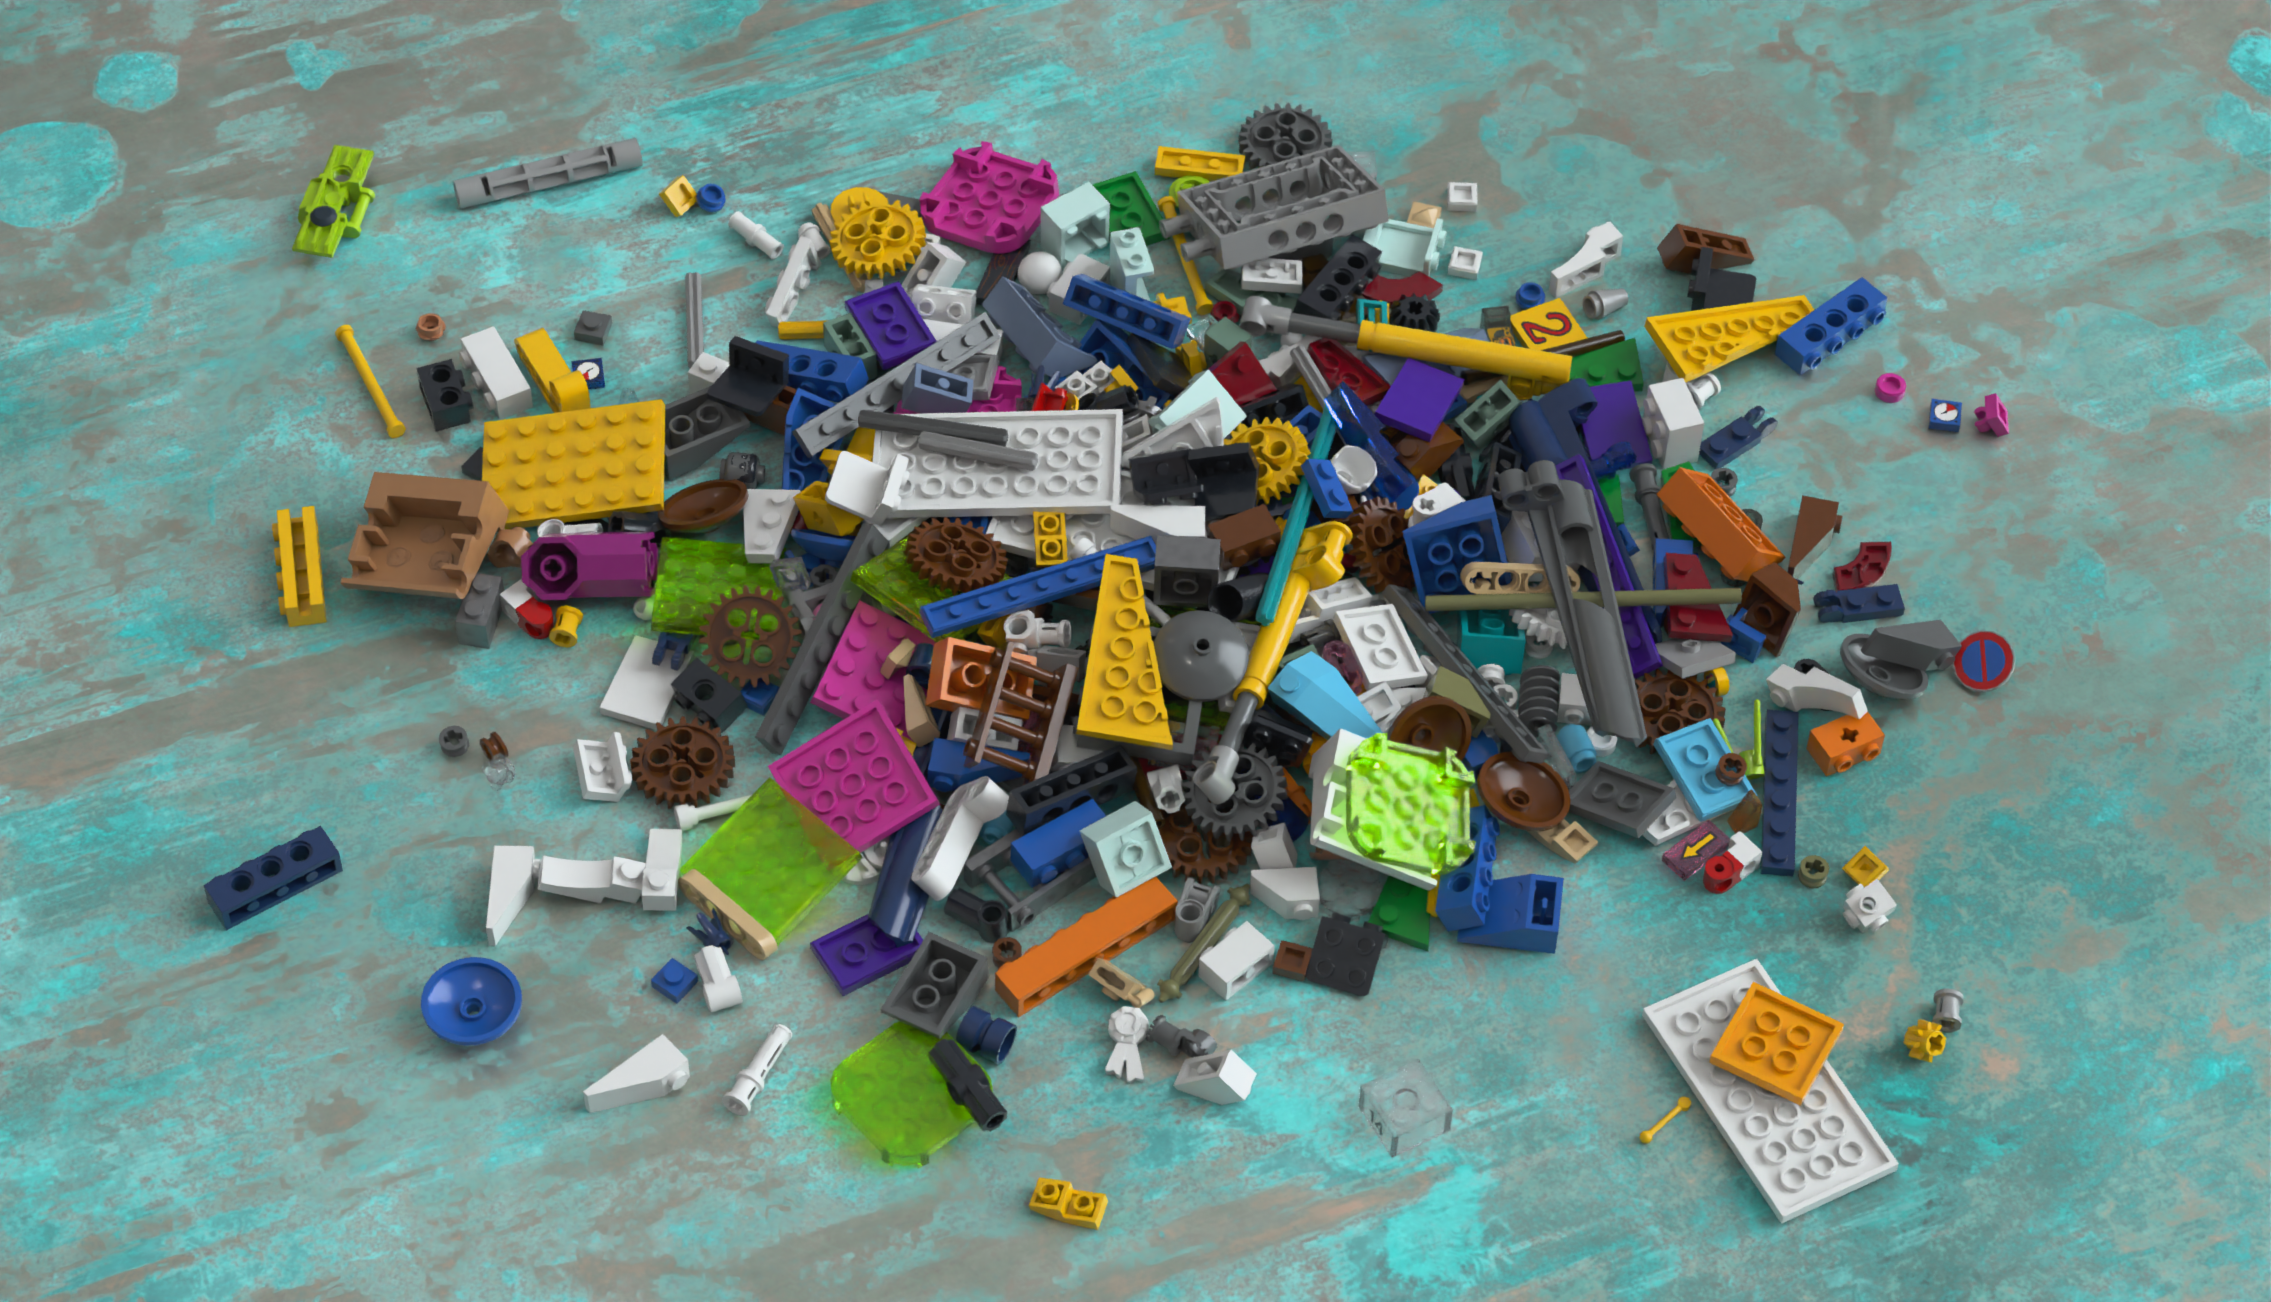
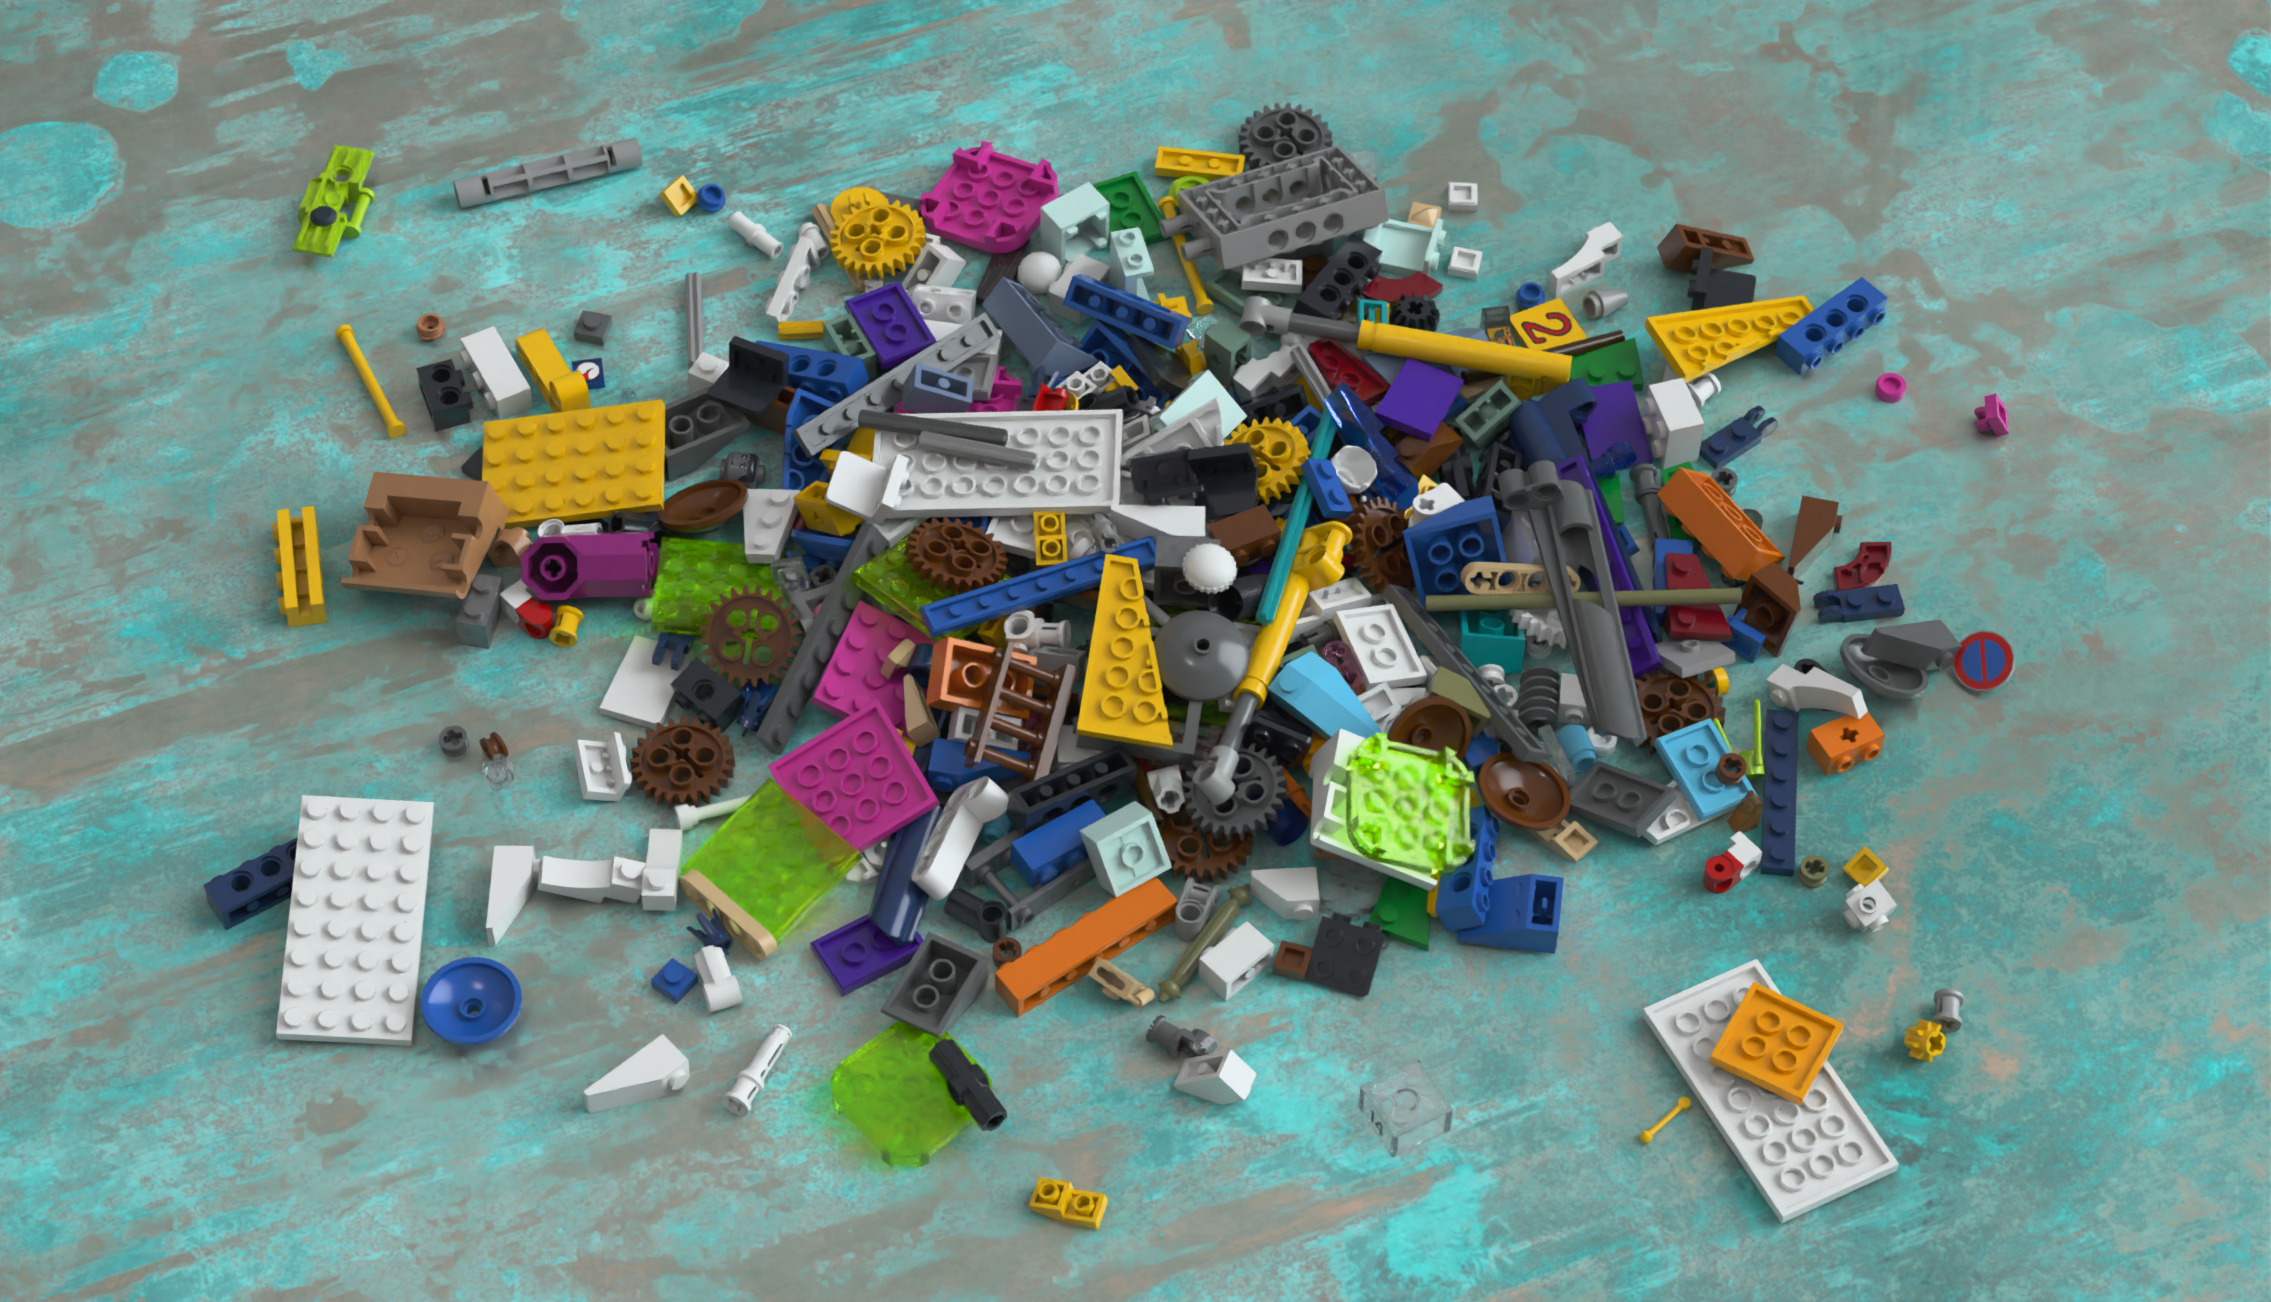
(356, 921): none -> white plate
(747, 717): none -> dark blue piece
(983, 1034): dark blue wheel -> none
(1104, 532): none -> light grey pin
(1128, 1029): white piece -> none
(1209, 568): none -> white hat
(1225, 309): dark red plate -> none
(1242, 374): dark red wing -> none
(1274, 848): white brick -> none
(1696, 849): clear pink tile -> none
(1945, 415): tile -> none

